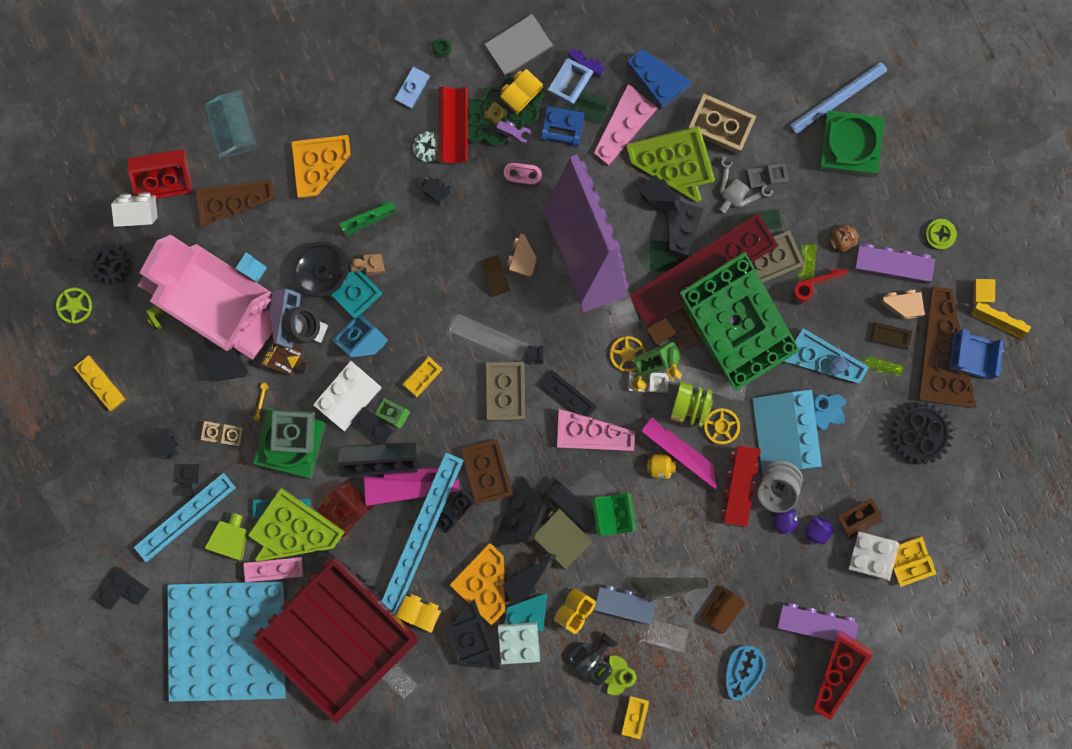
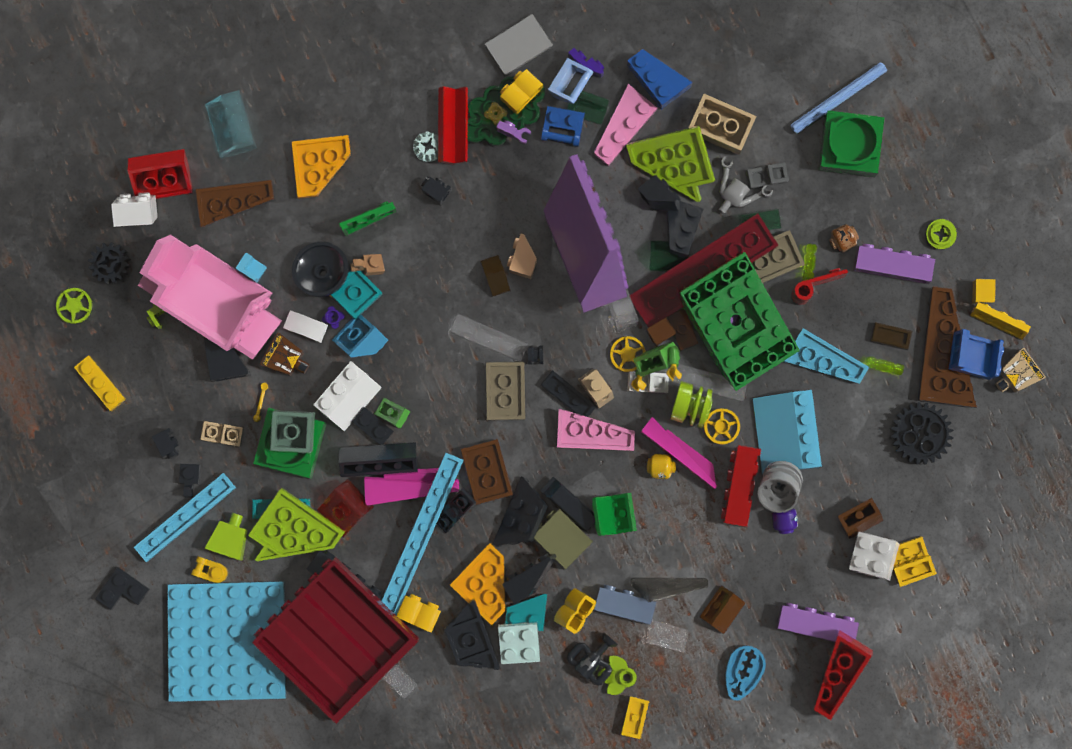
(216, 573): none -> yellow plate
(273, 569): bright pink plate -> none
(281, 302): sand blue slope -> none
(312, 322): black tyre -> none
(333, 322): none -> dark purple plate
(412, 87): light blue plate -> none
(422, 377): yellow plate -> none
(442, 48): dark green plate -> none
(523, 172): bright pink plate -> none
(596, 388): none -> tan torso
(819, 530): dark purple head -> none
(831, 412): dark azure plate -> none
(839, 365): medium blue hose -> none
(905, 306): light nougat slope -> none
(1019, 372): none -> tan torso

